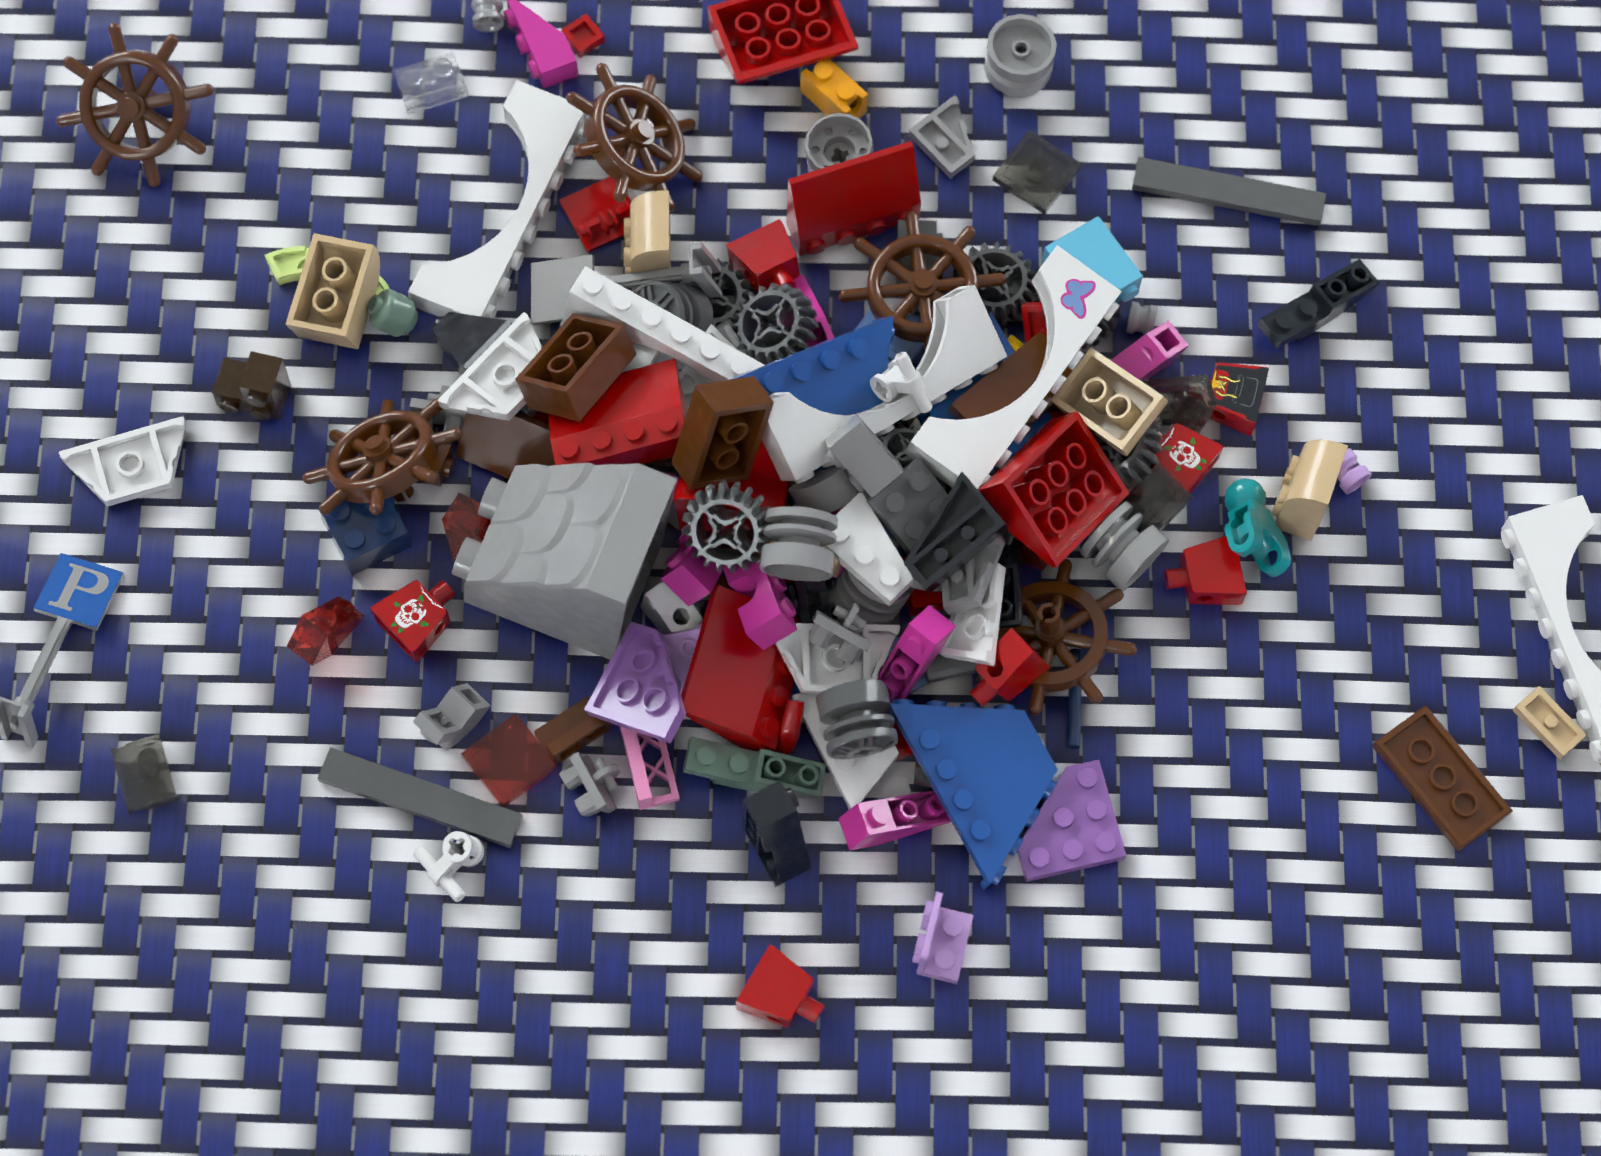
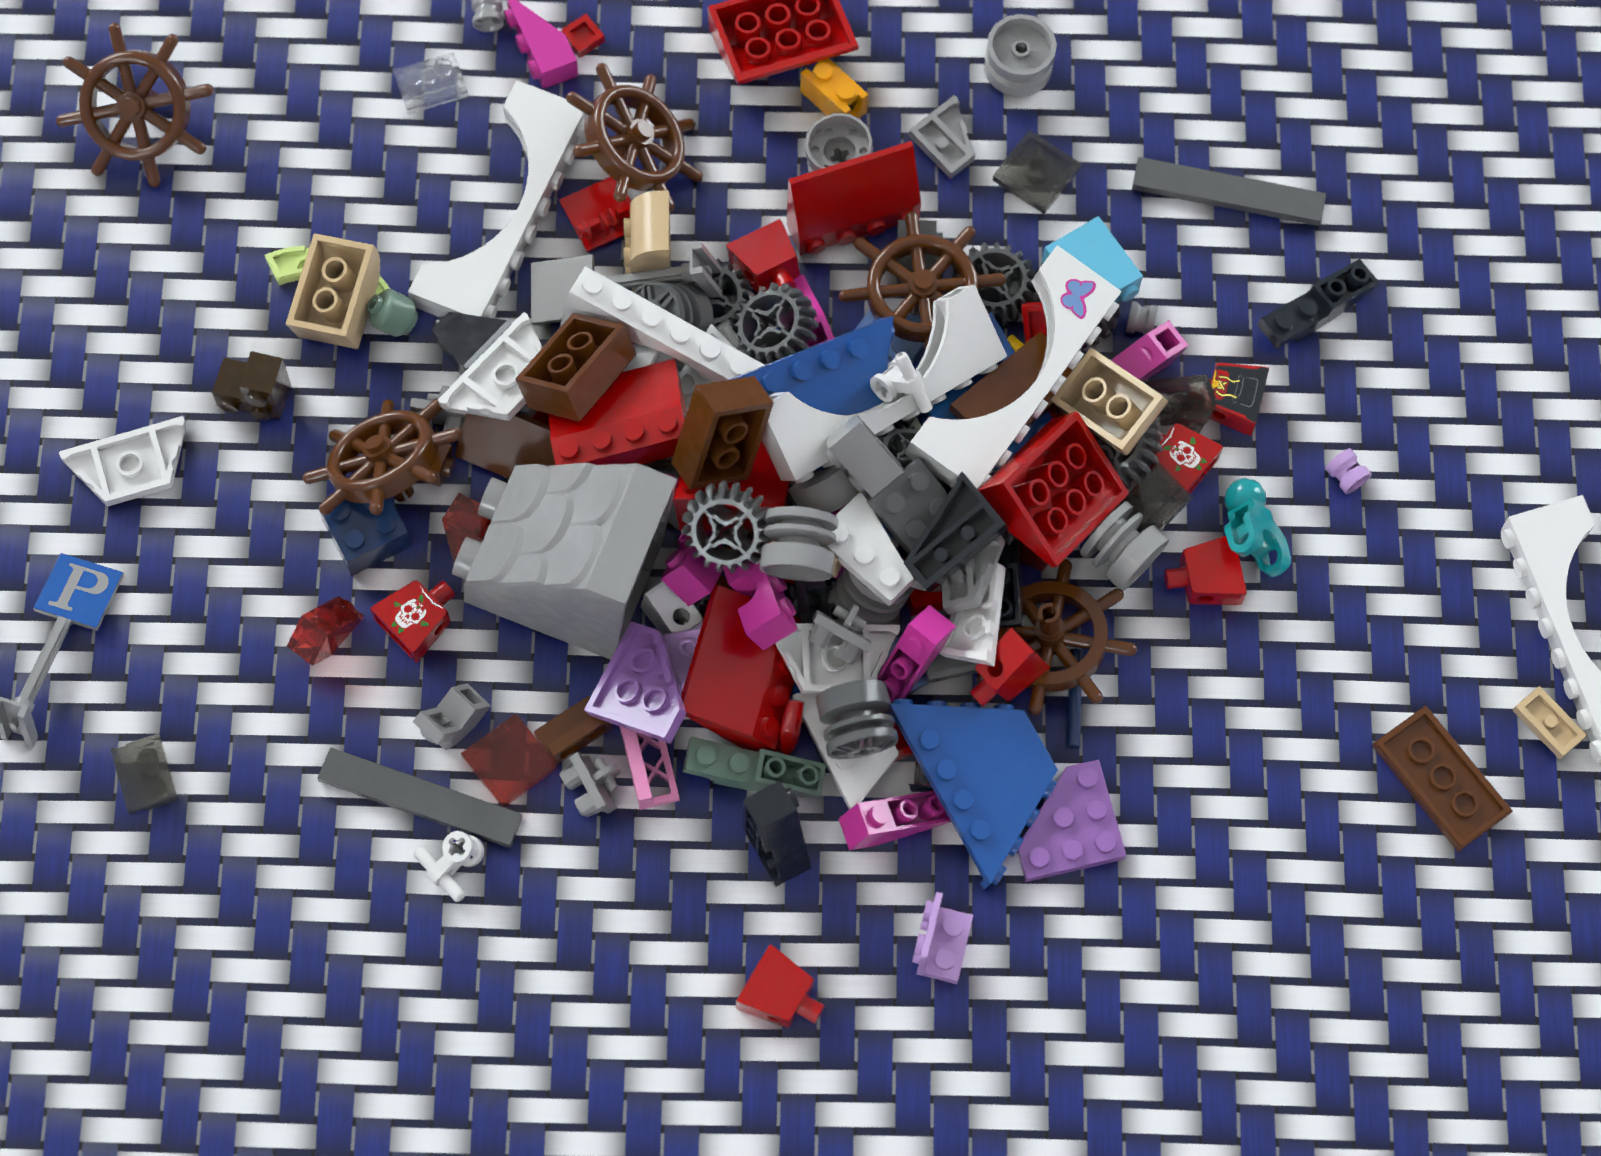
(1308, 487): tan brick -> none

